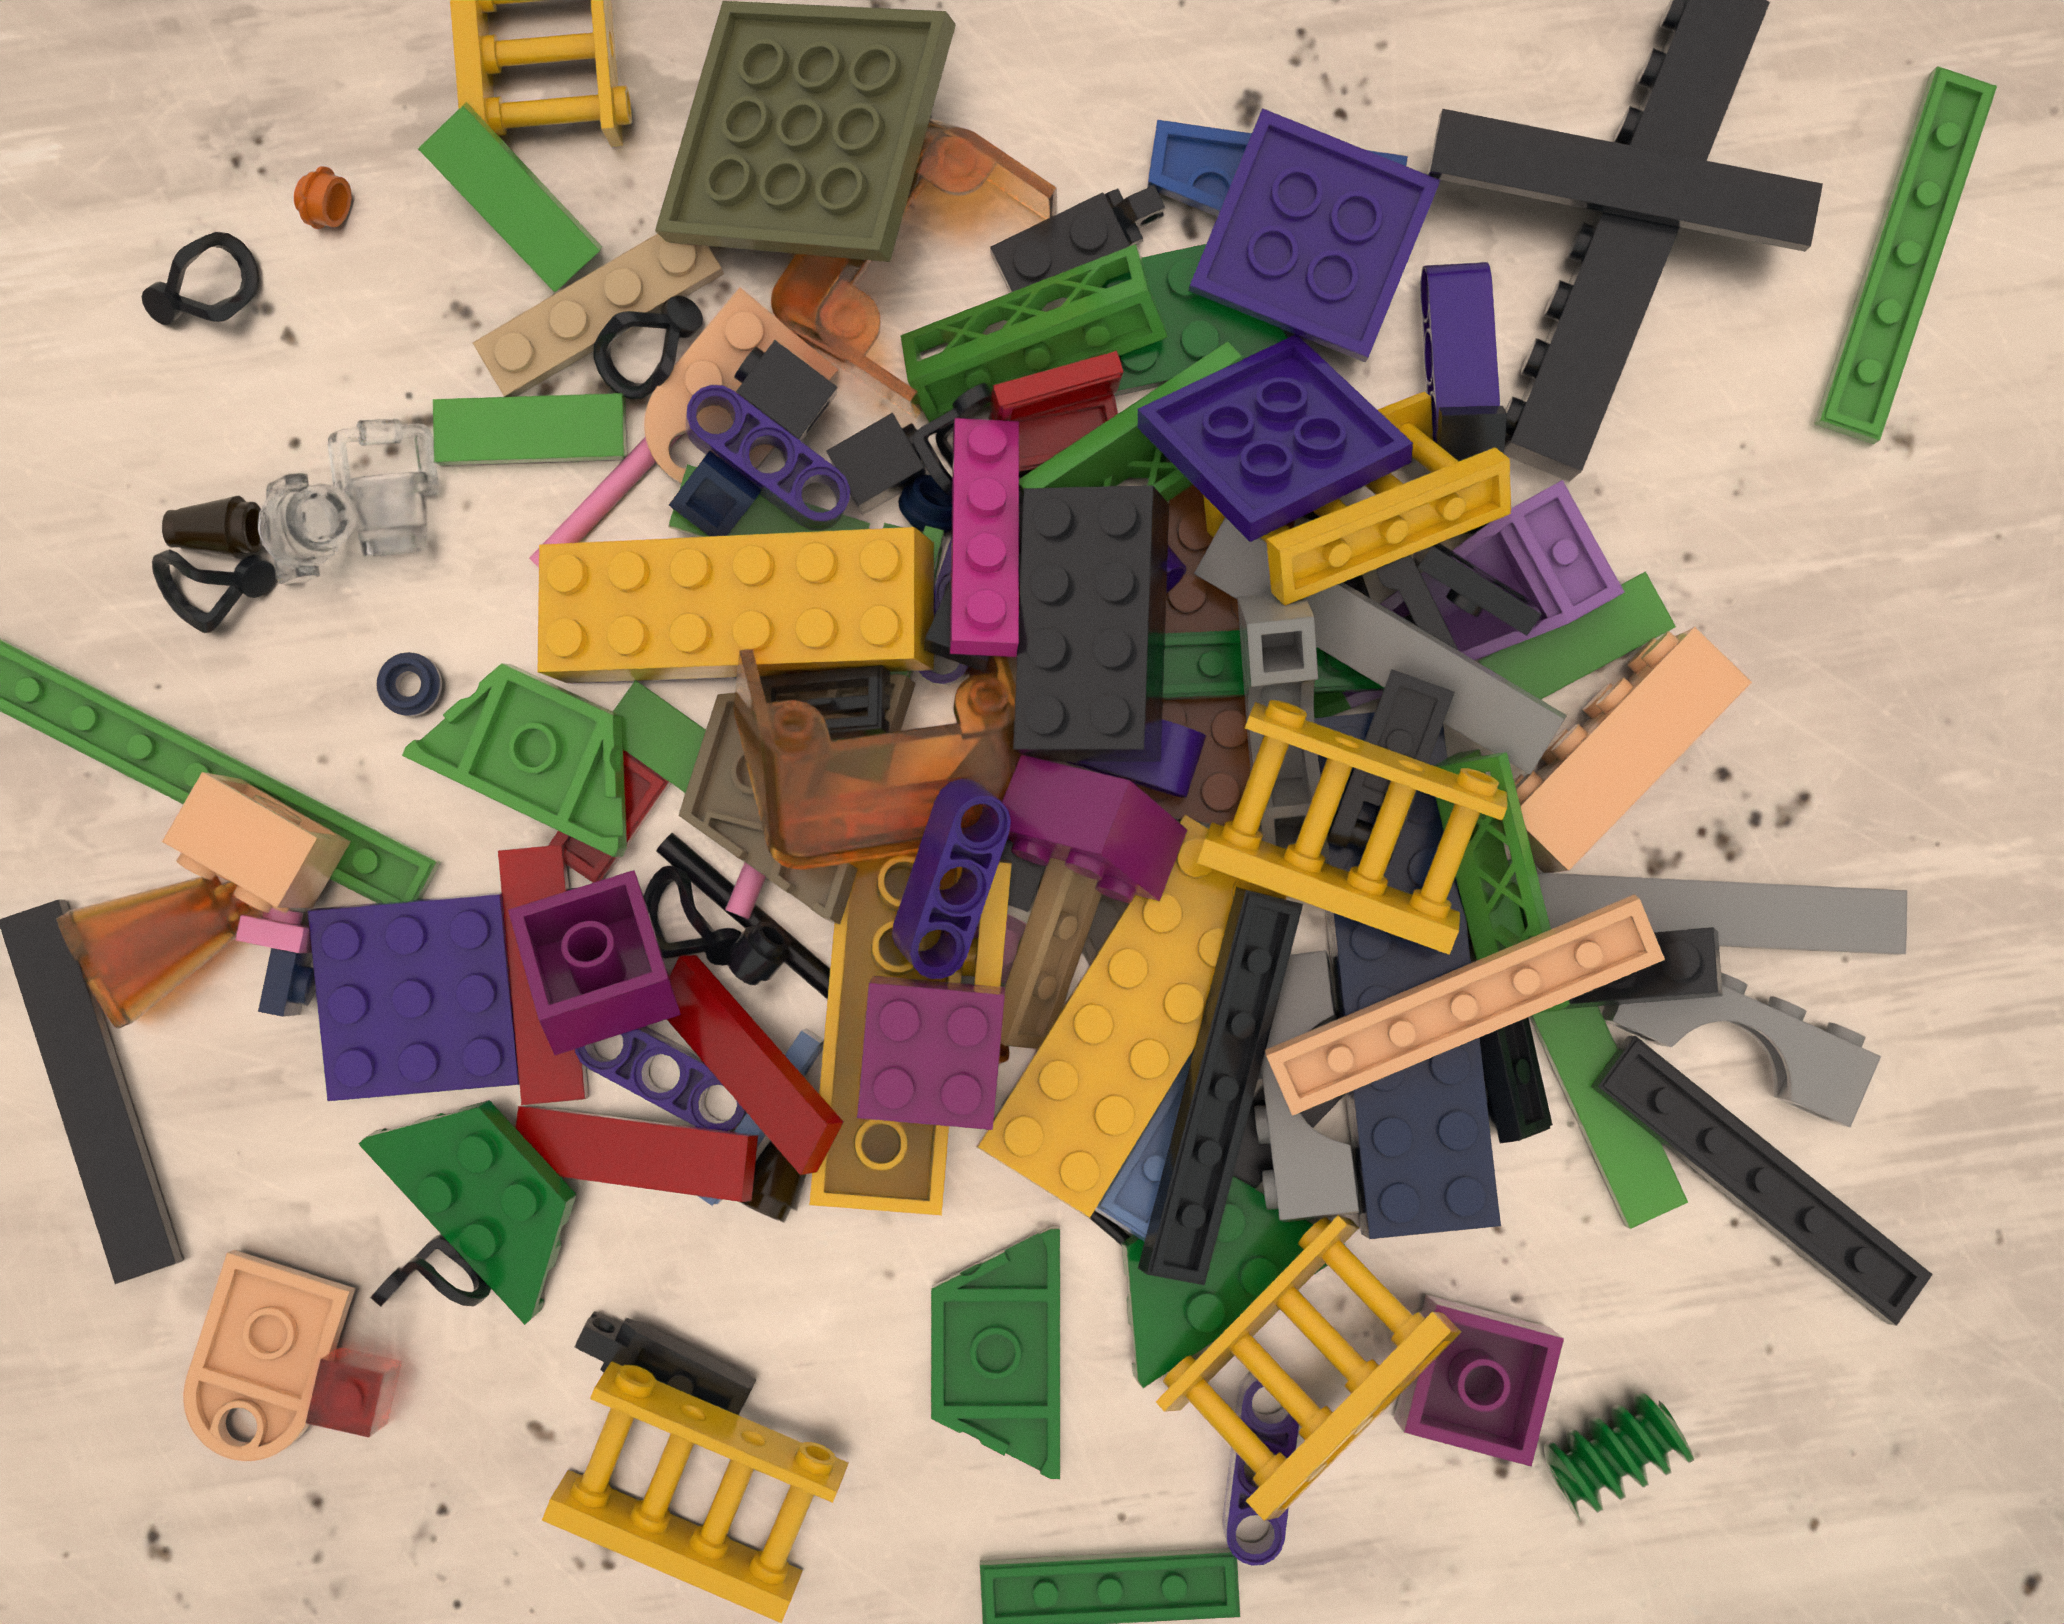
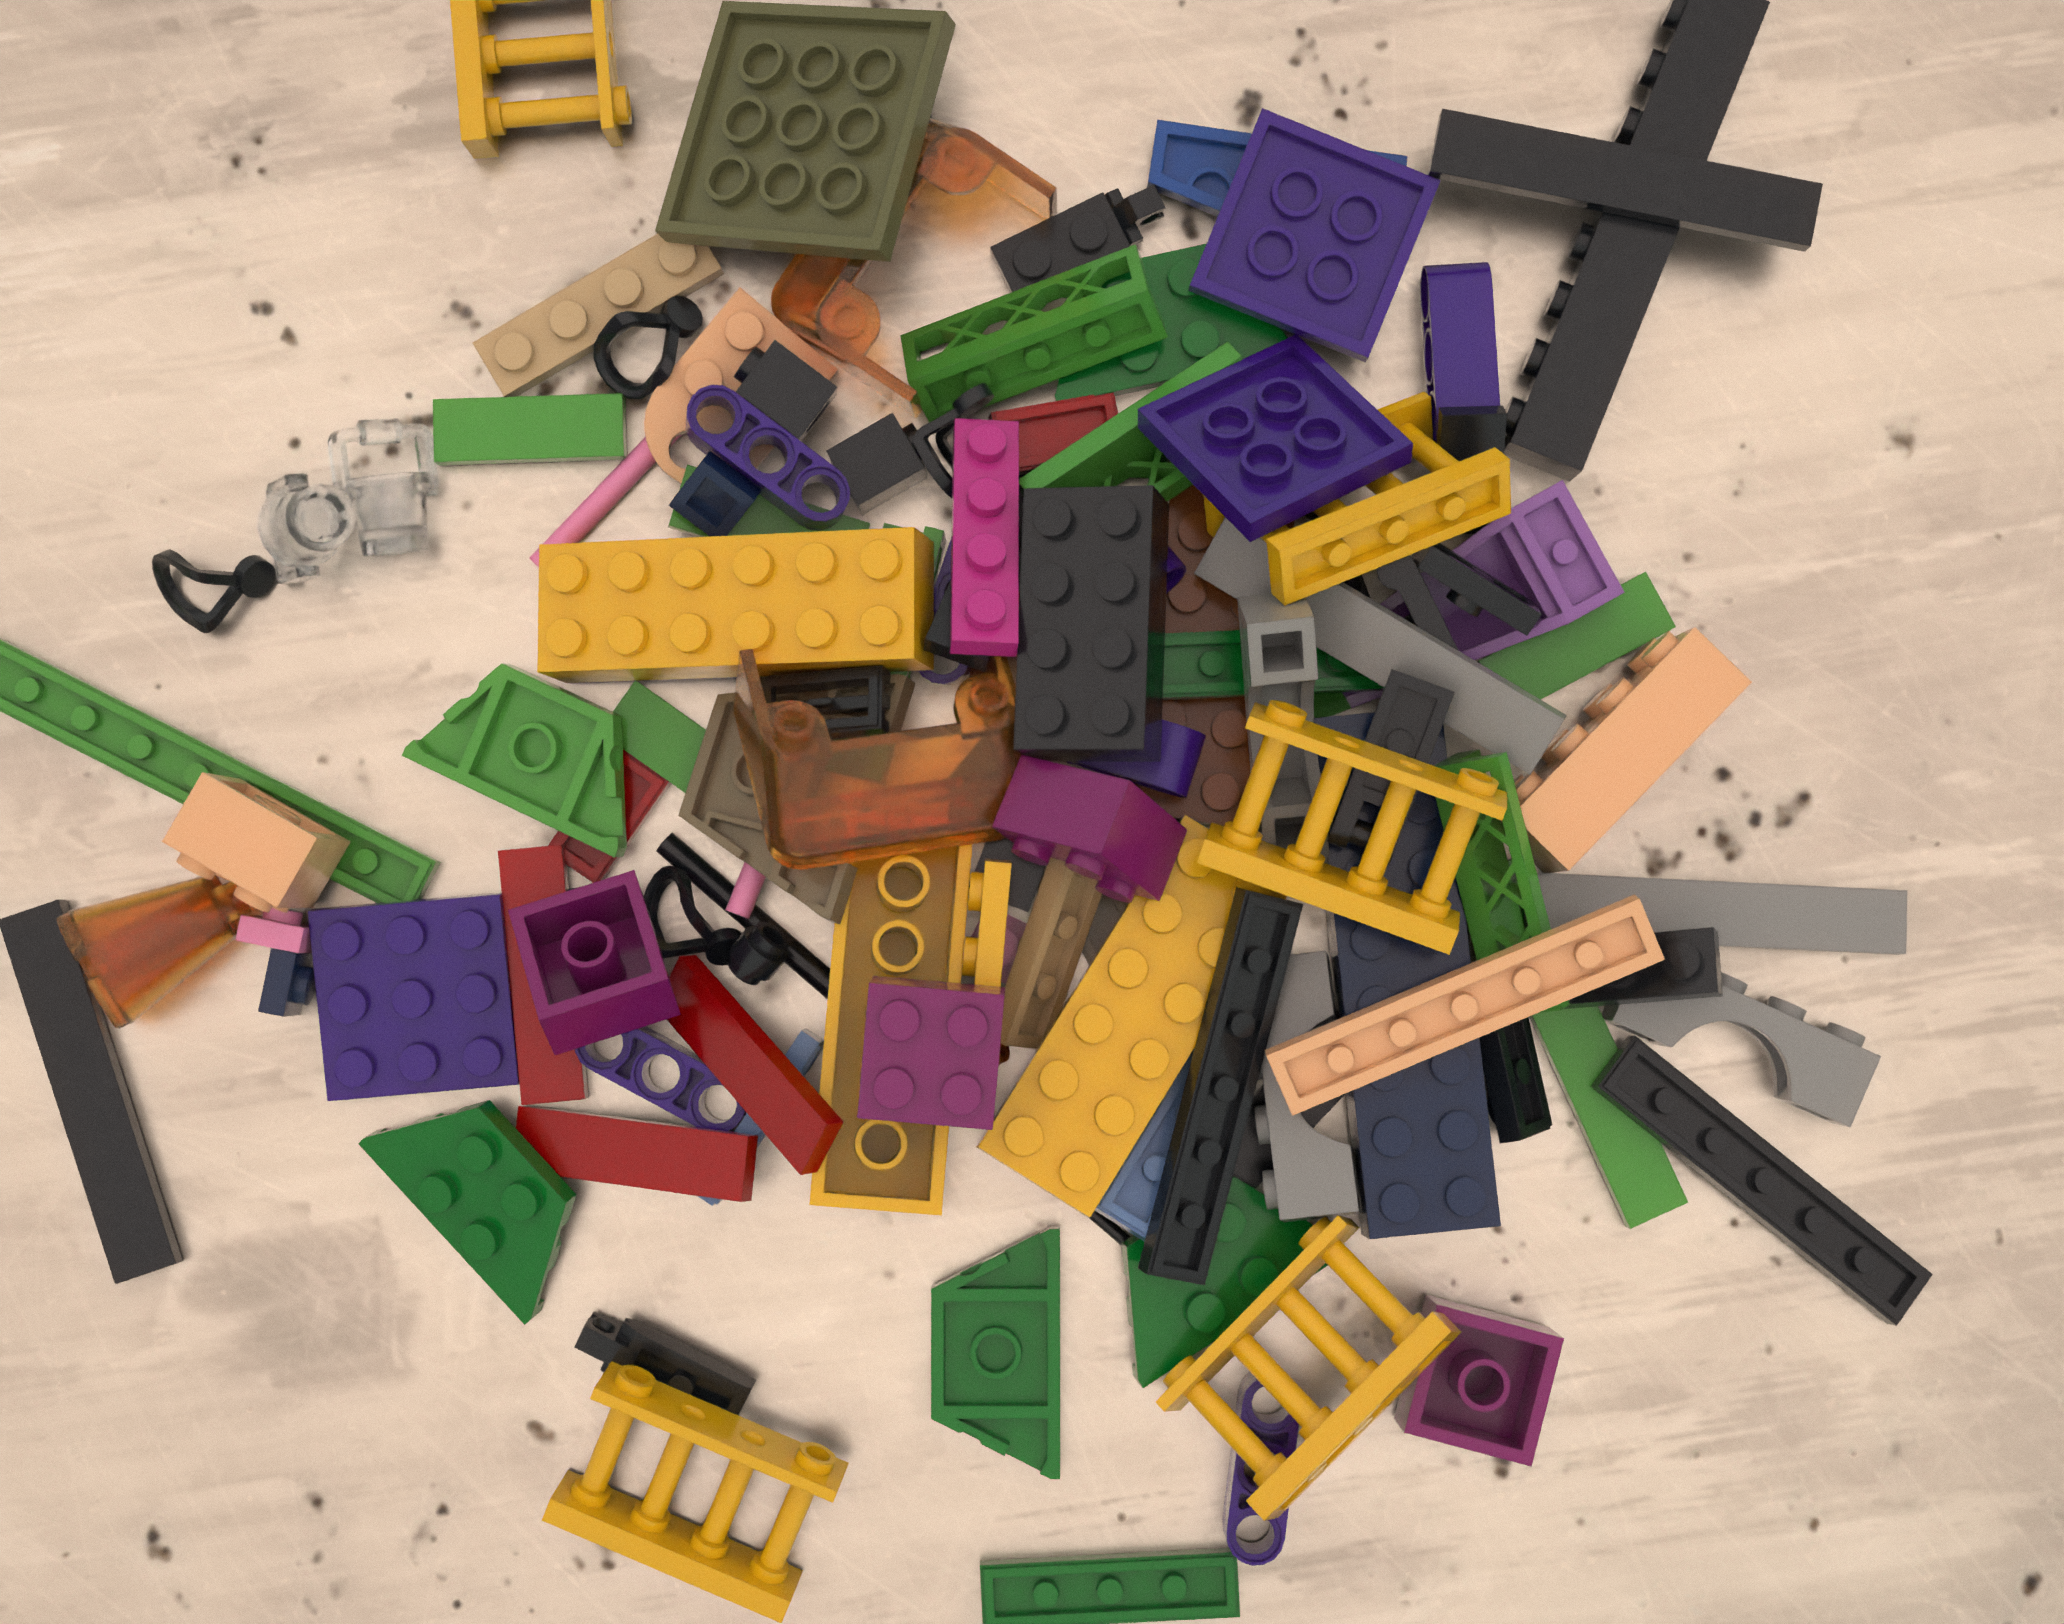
(163, 299): black piece -> none
(215, 527): dark brown cone -> none
(261, 1353): light nougat plate -> none
(322, 198): orange plate -> none
(353, 1392): clear red brick -> none
(390, 680): dark blue plate -> none
(461, 1297): black piece -> none
(510, 197): bright green tile -> none
(775, 1185): dark brown cone -> none
(926, 504): dark blue plate -> none
(958, 908): dark purple beam -> none
(1056, 388): red tile -> none
(1615, 1453): green piece -> none
(1905, 255): bright green tile -> none

